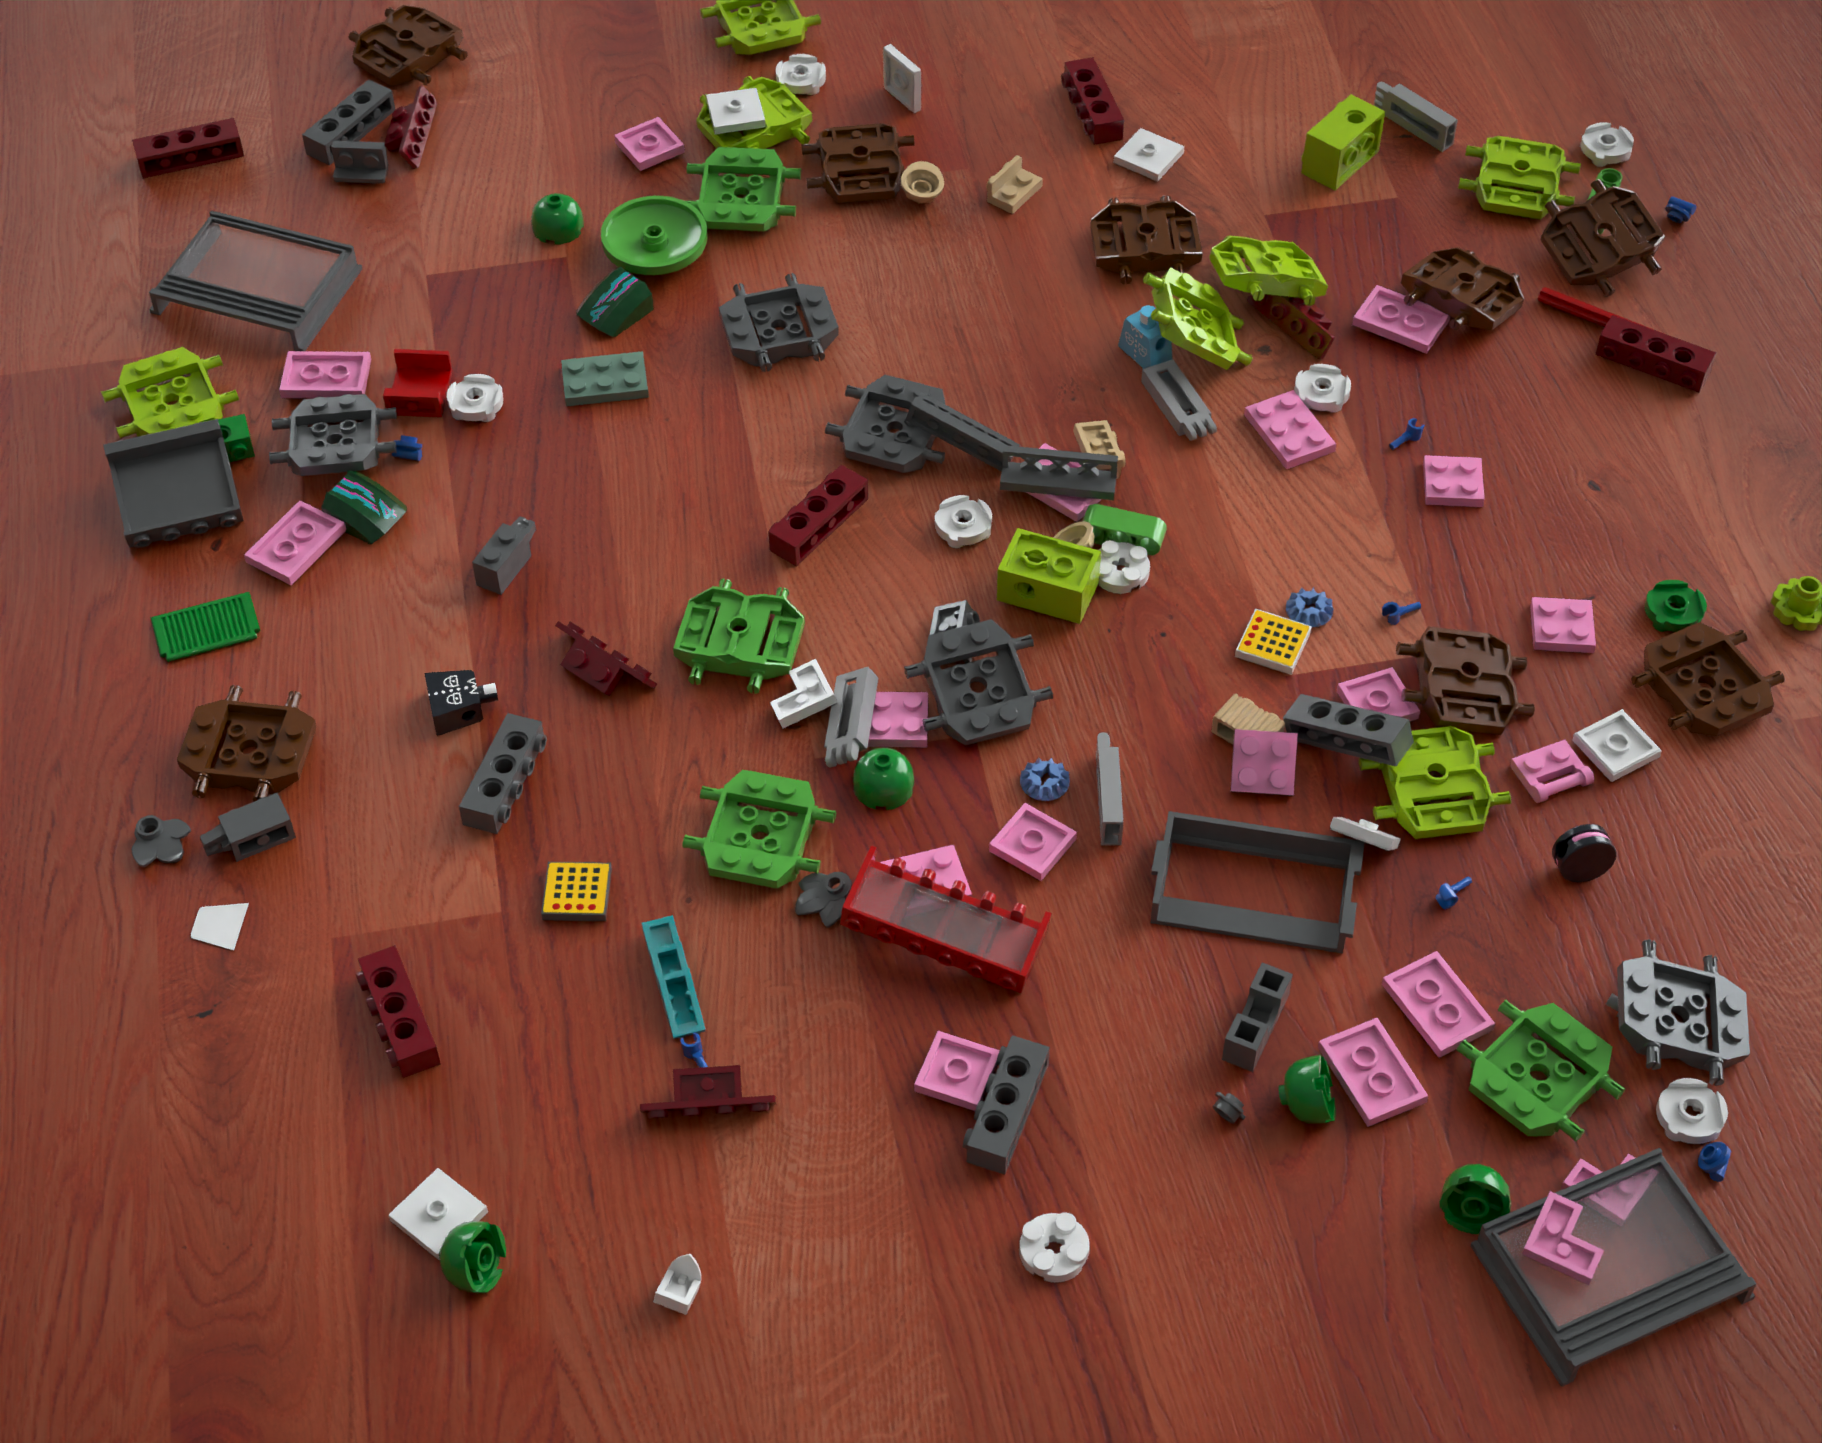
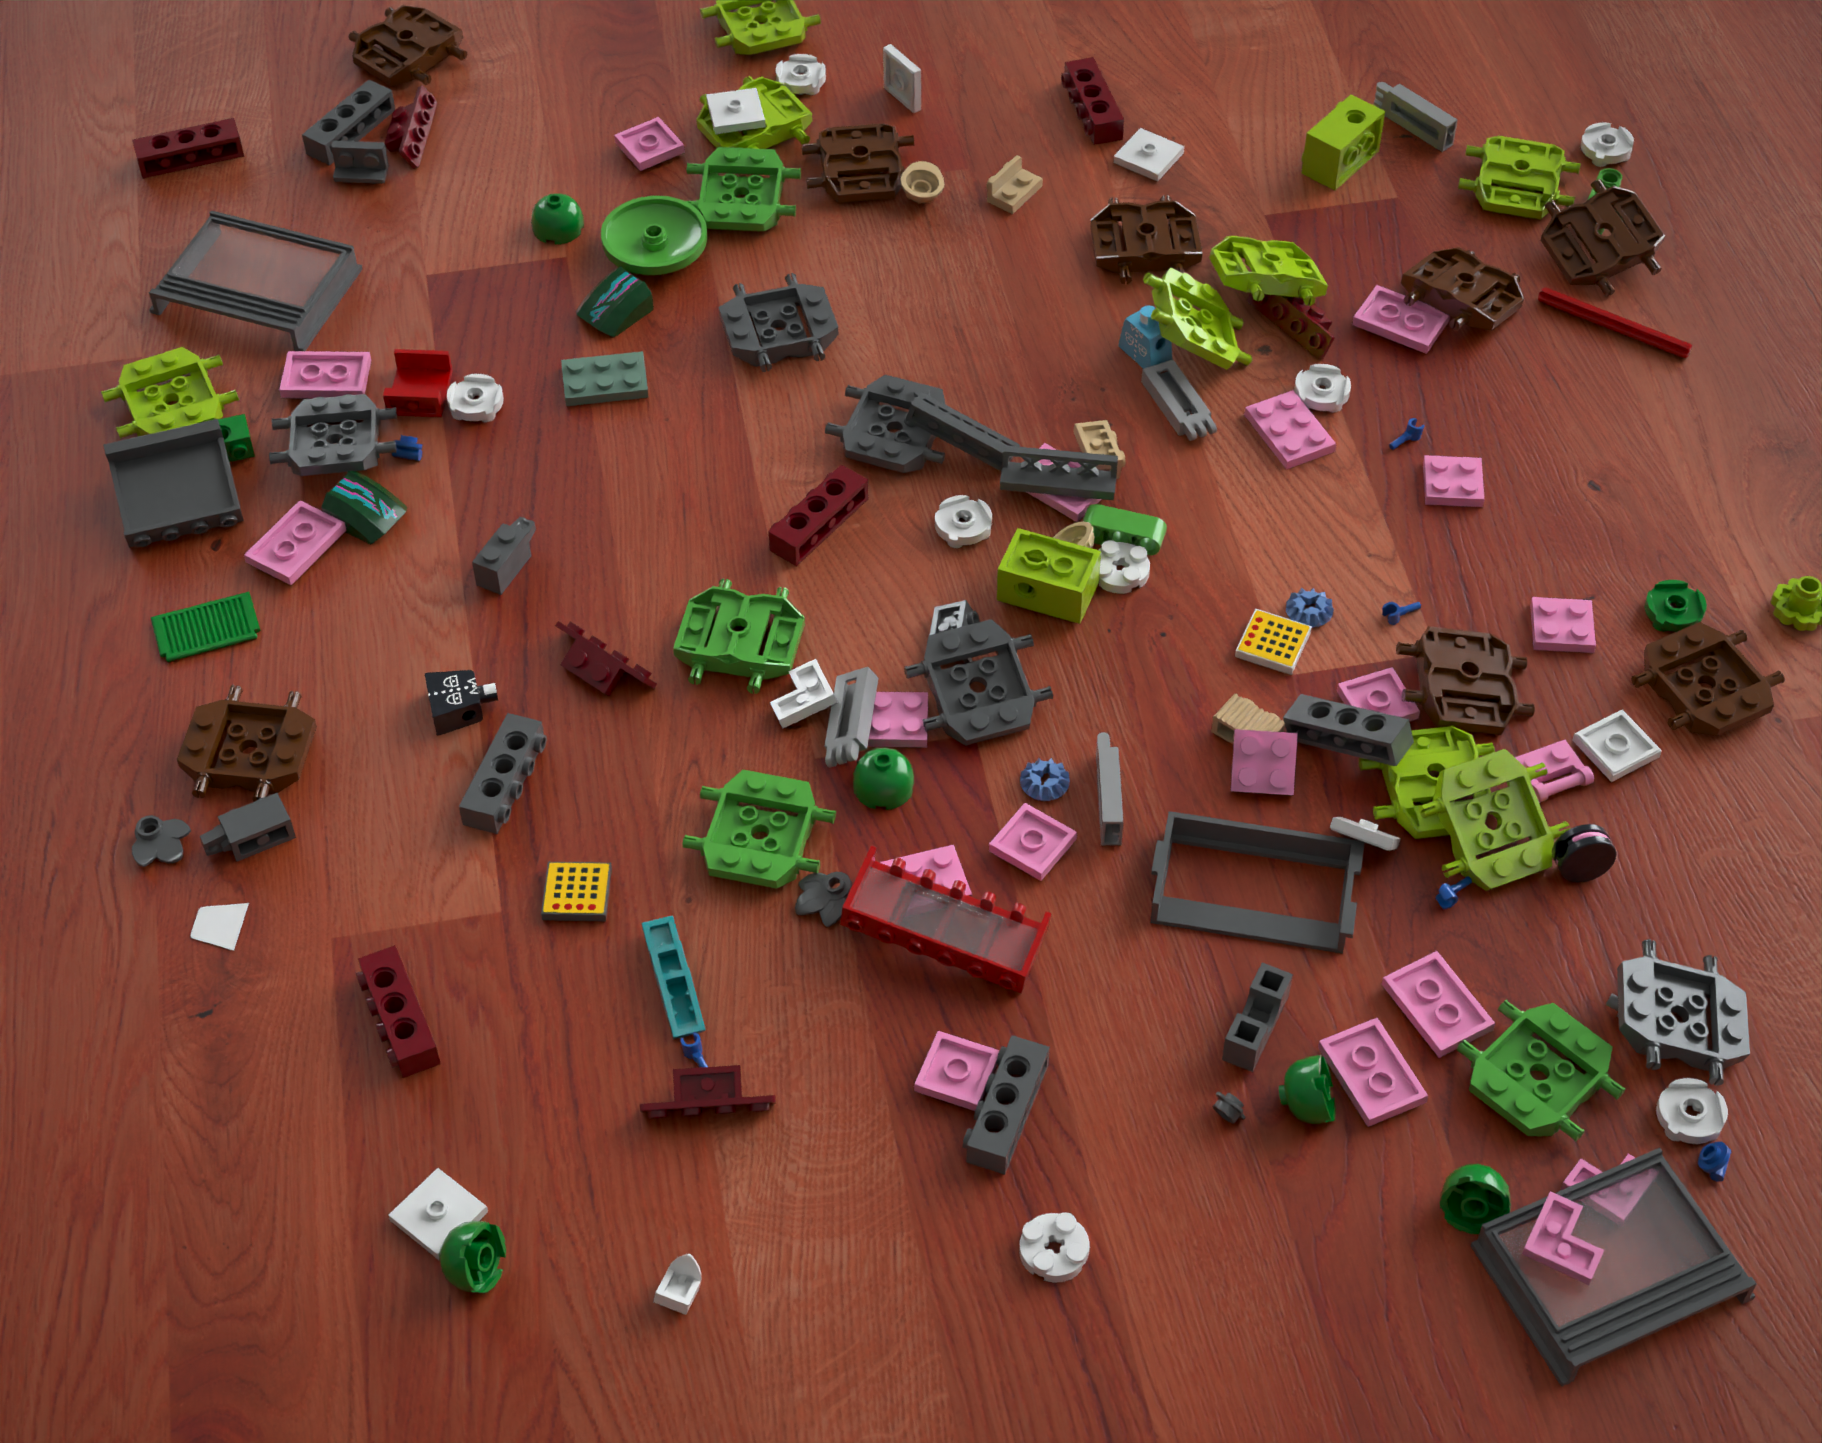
(1516, 815): none -> lime piece
(1655, 353): dark red brick -> none
(1679, 210): blue plate -> none

